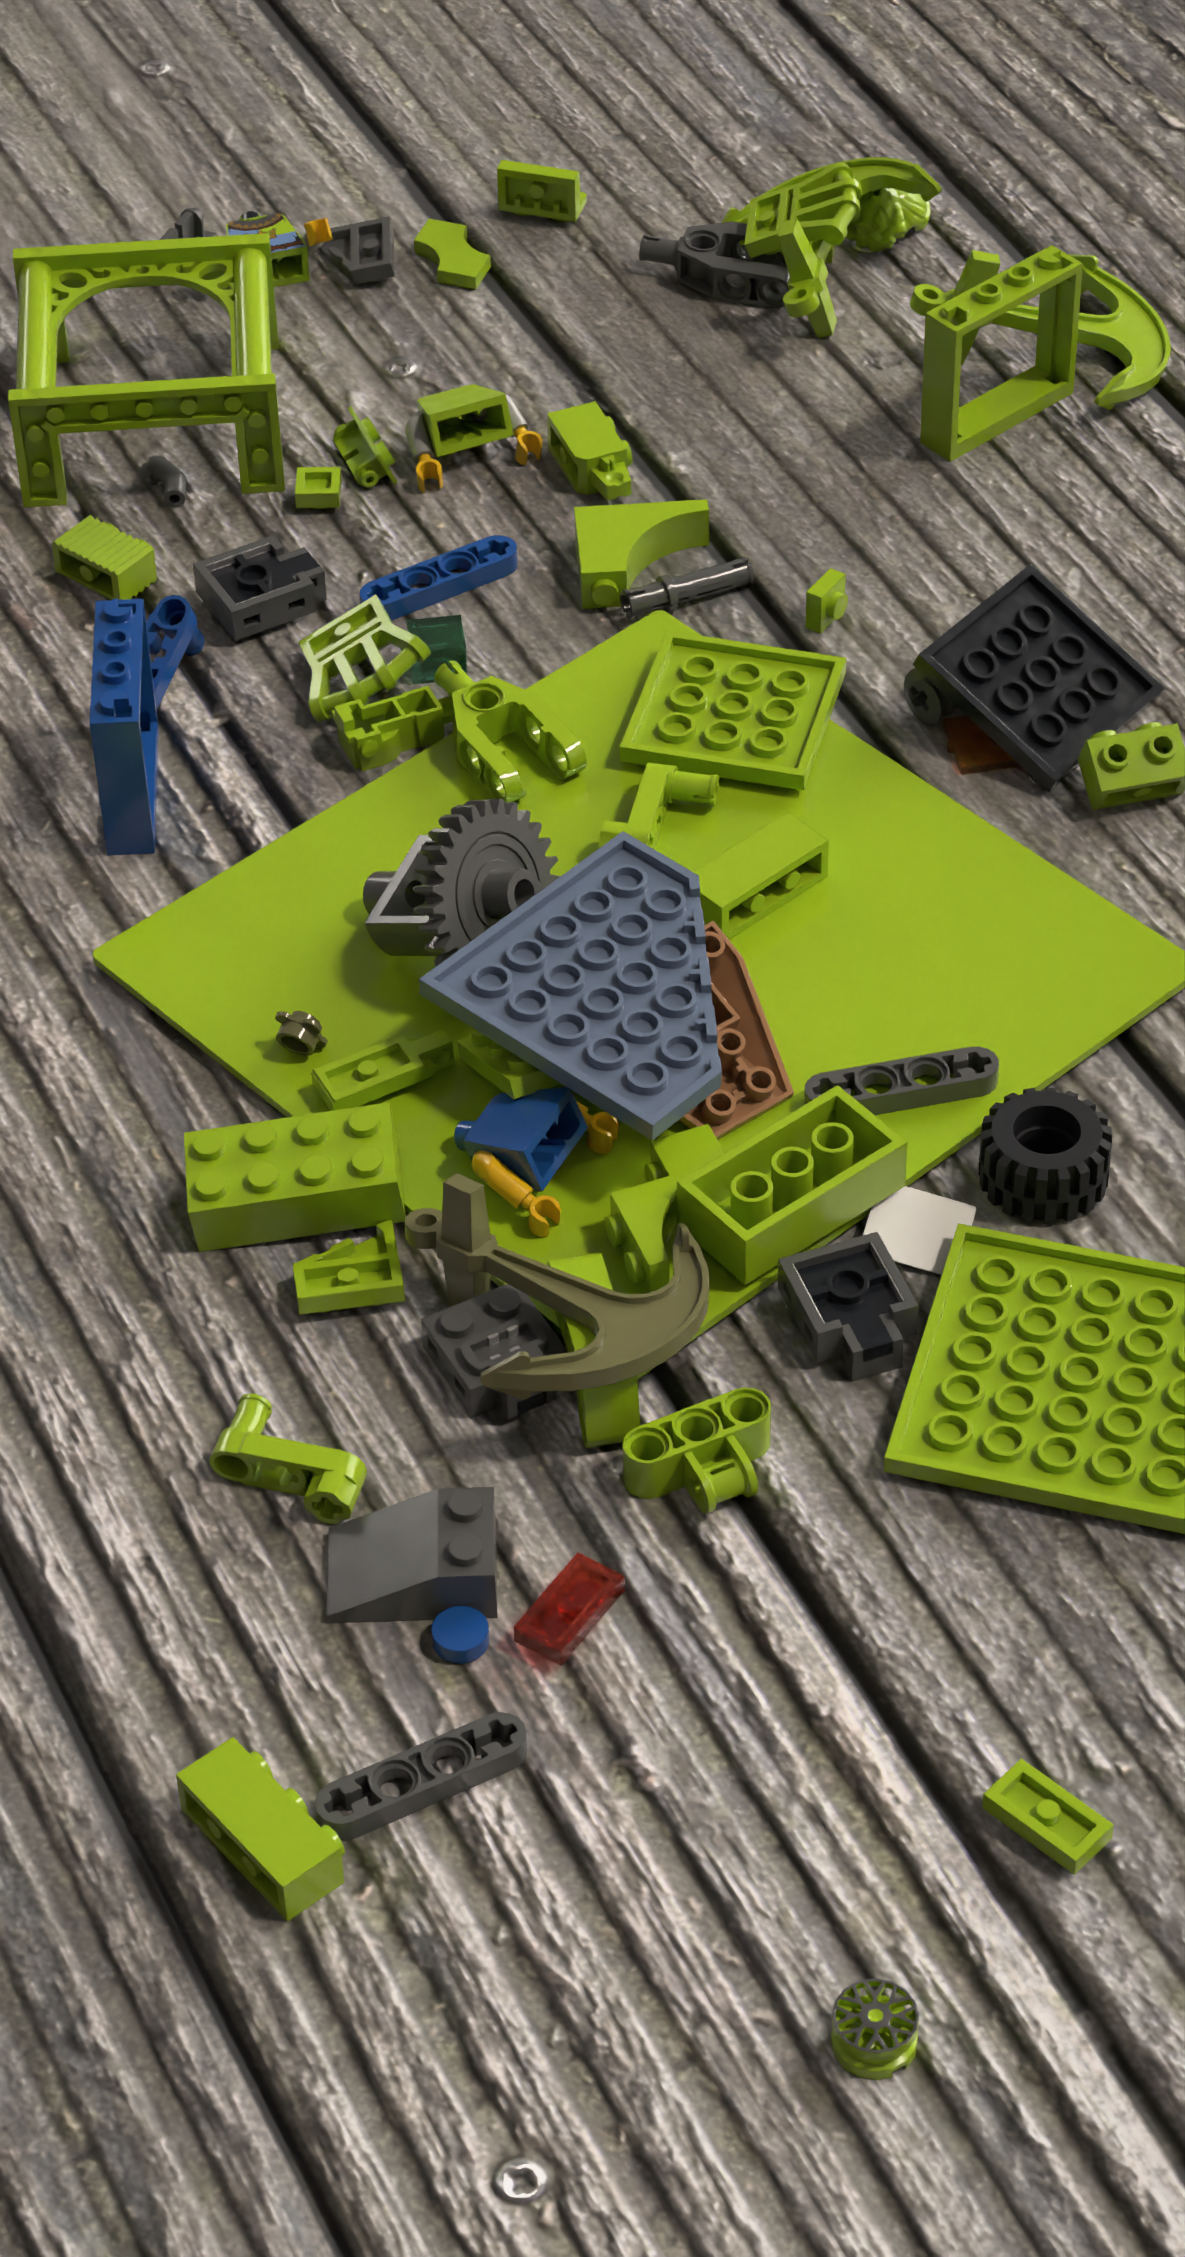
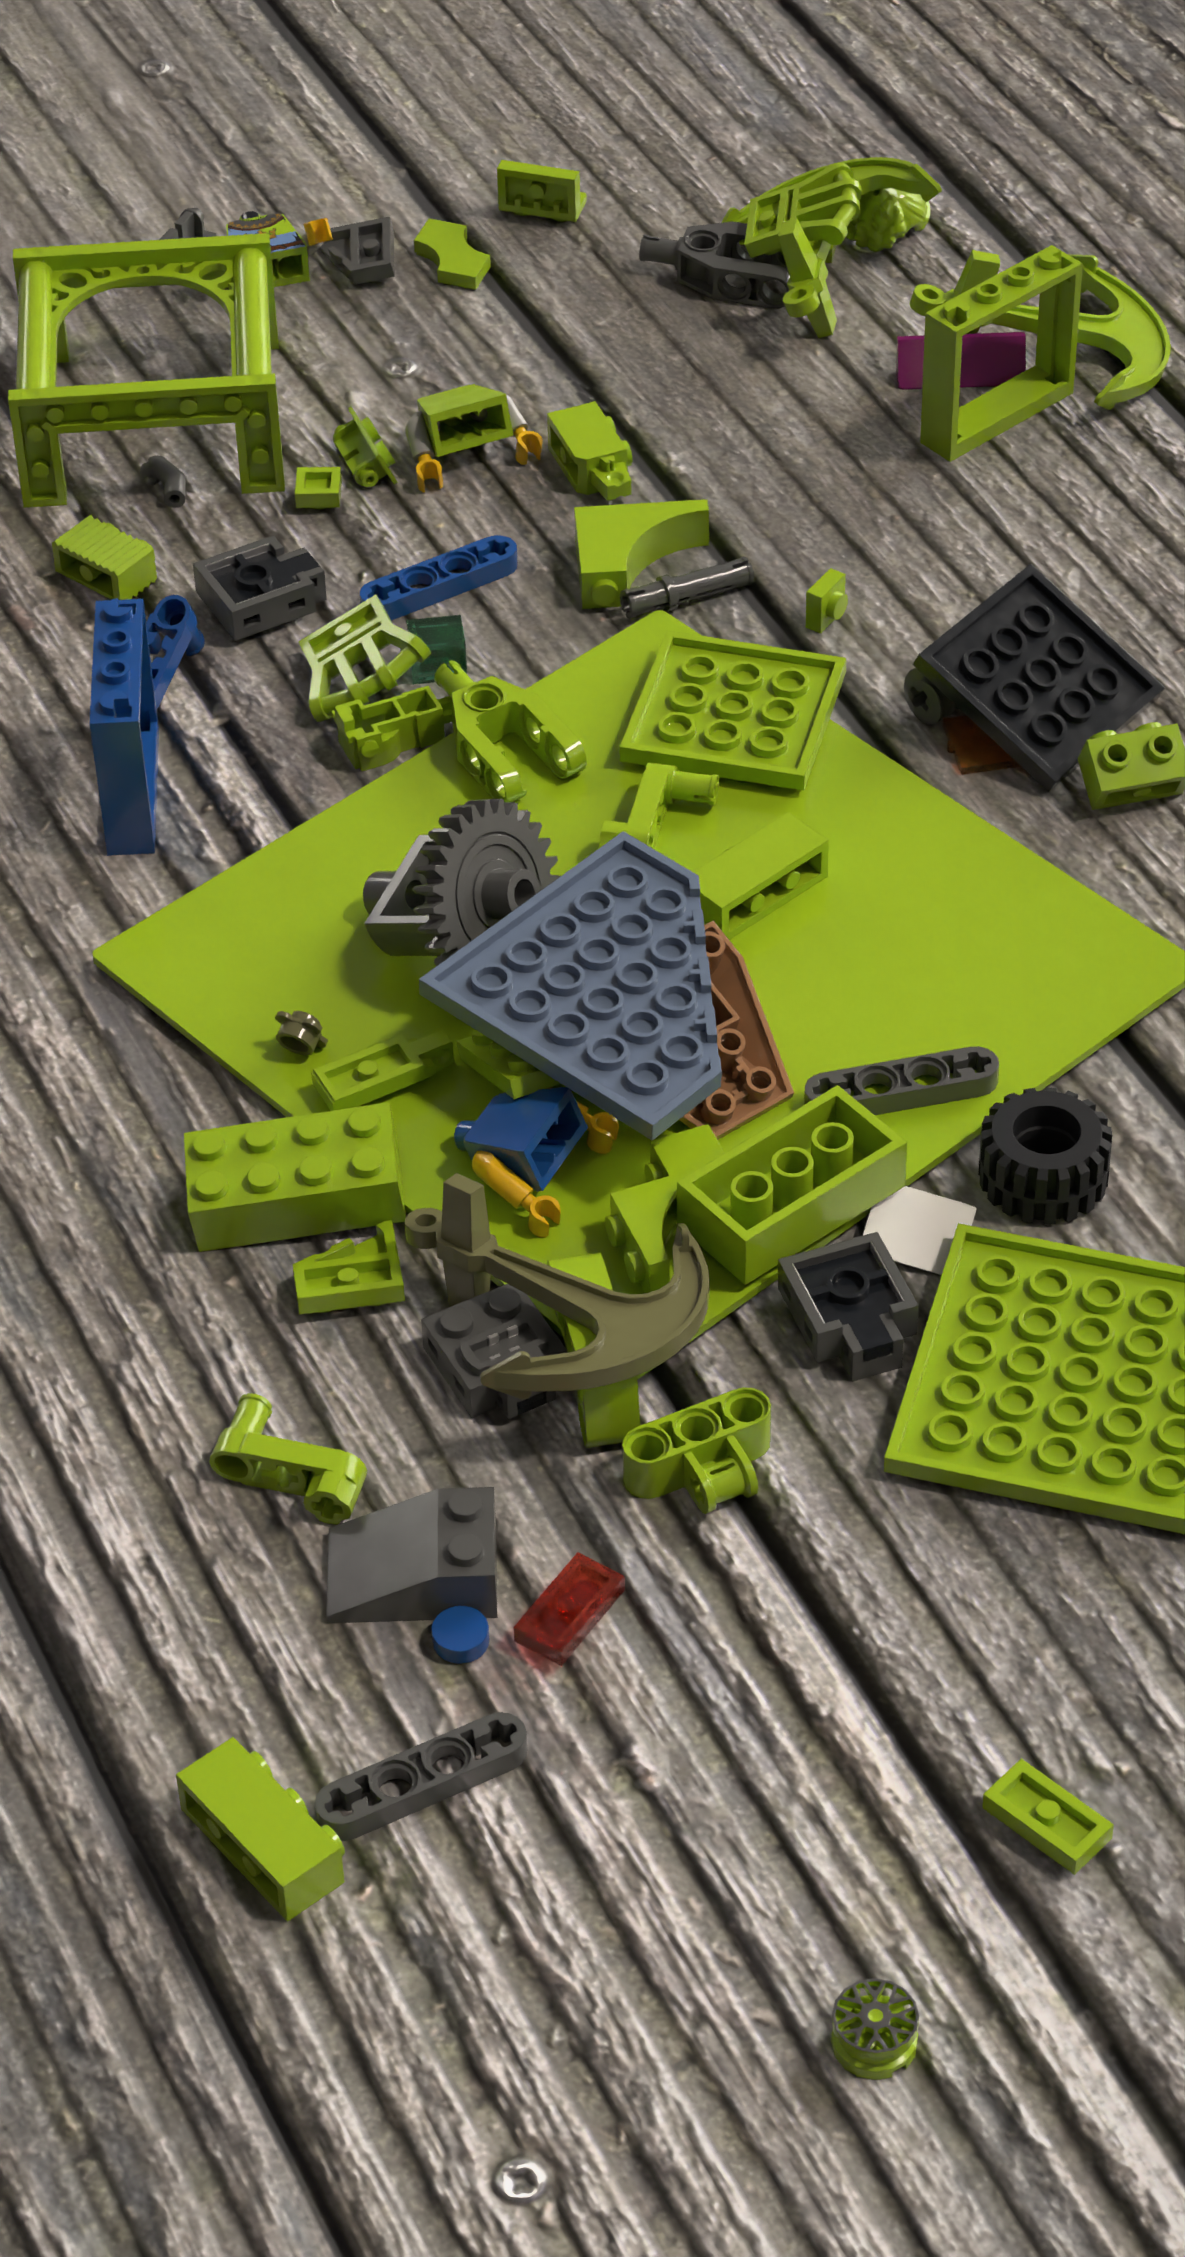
(985, 359): none -> magenta slope

